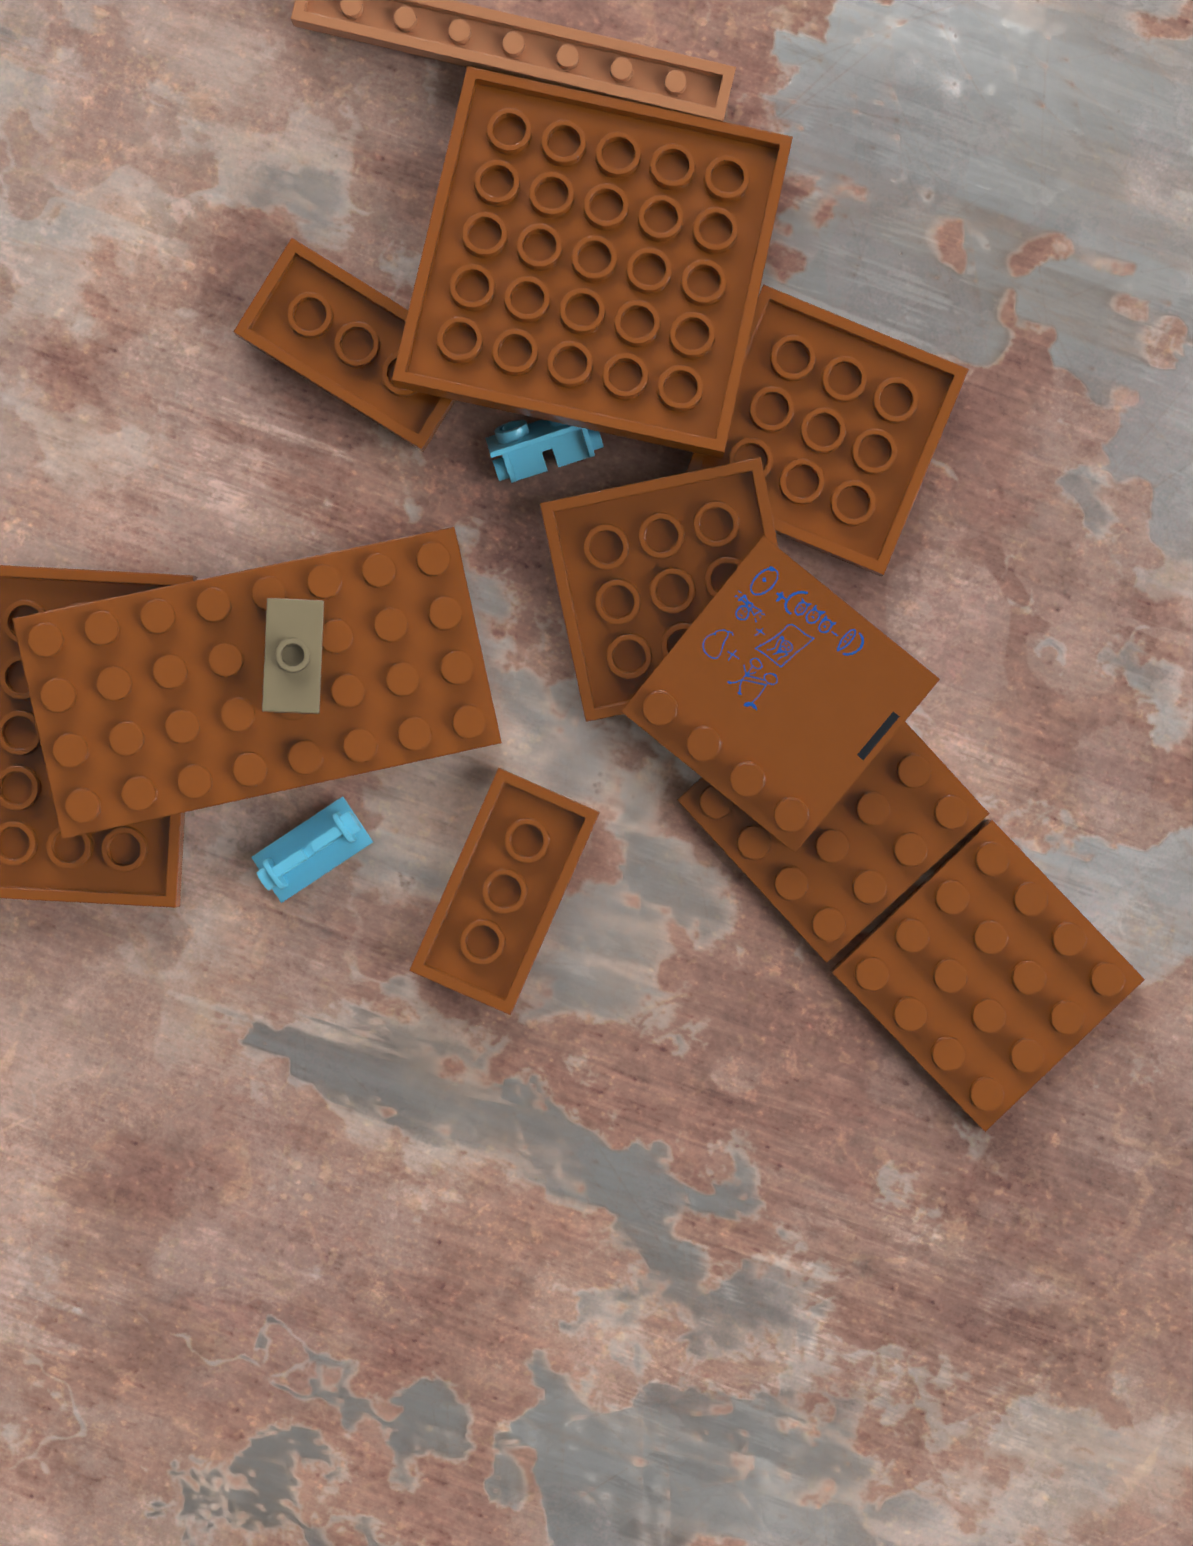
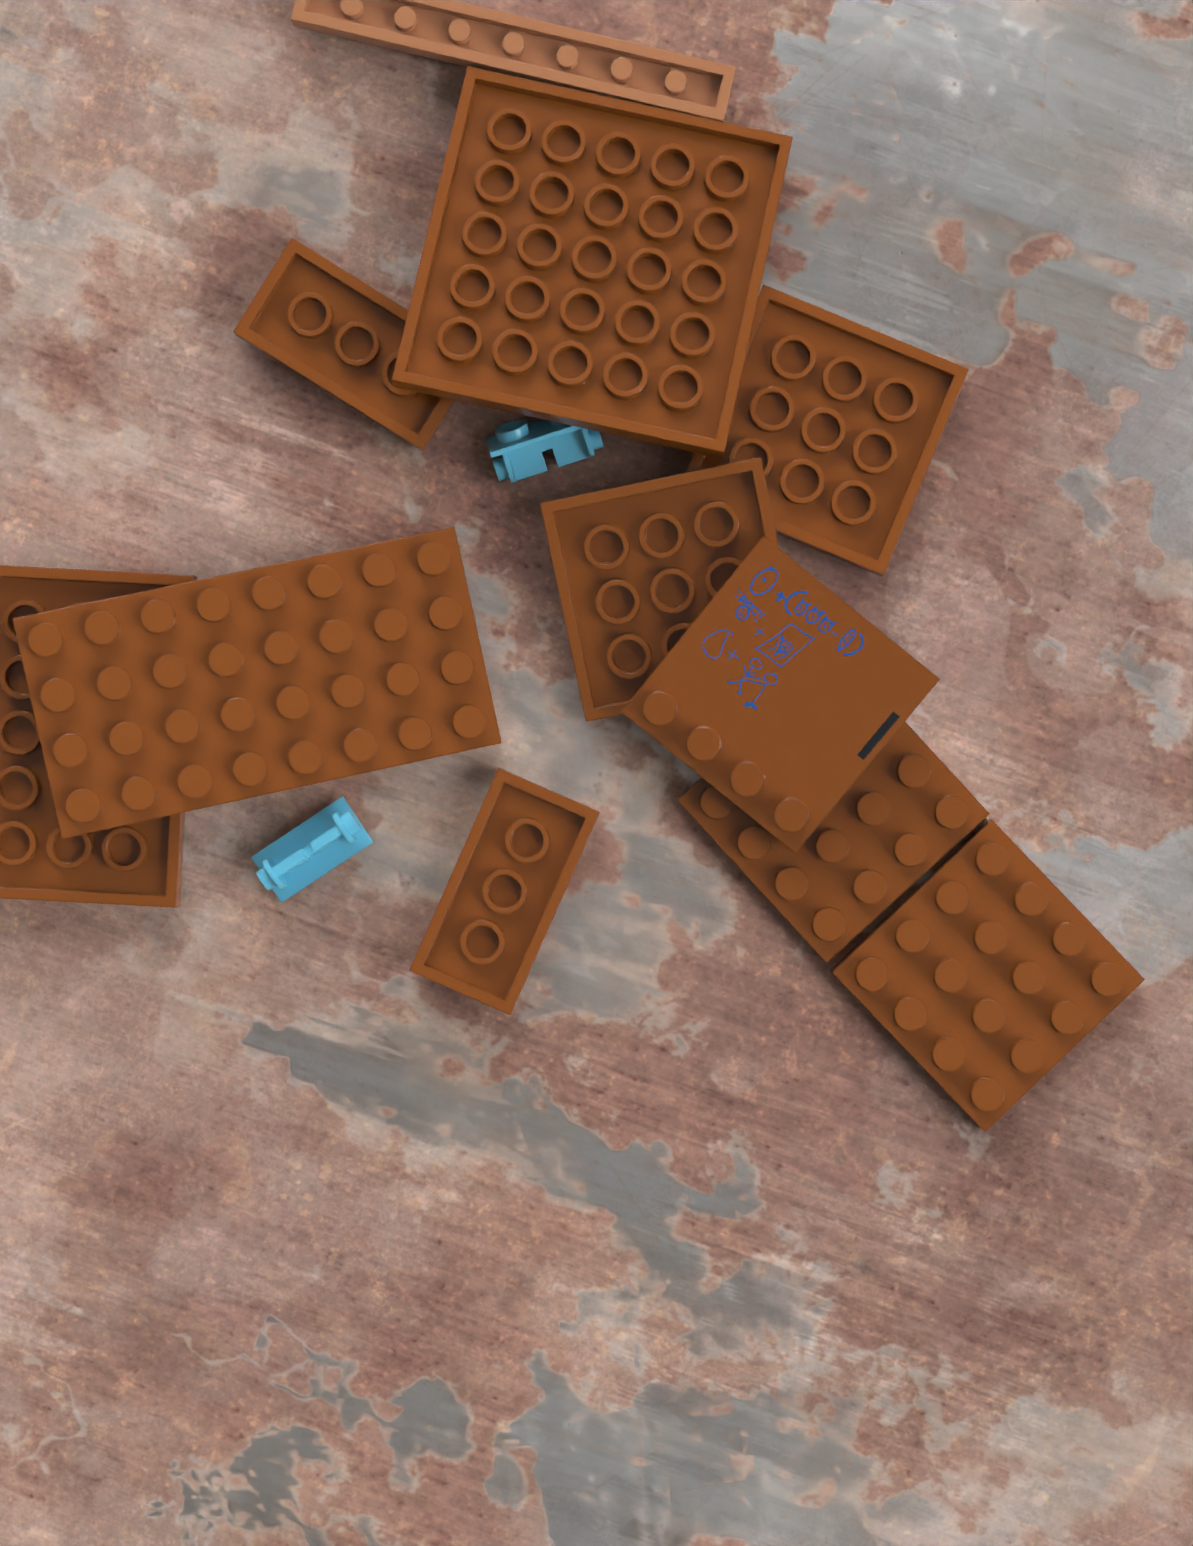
(293, 656): dark tan plate -> none

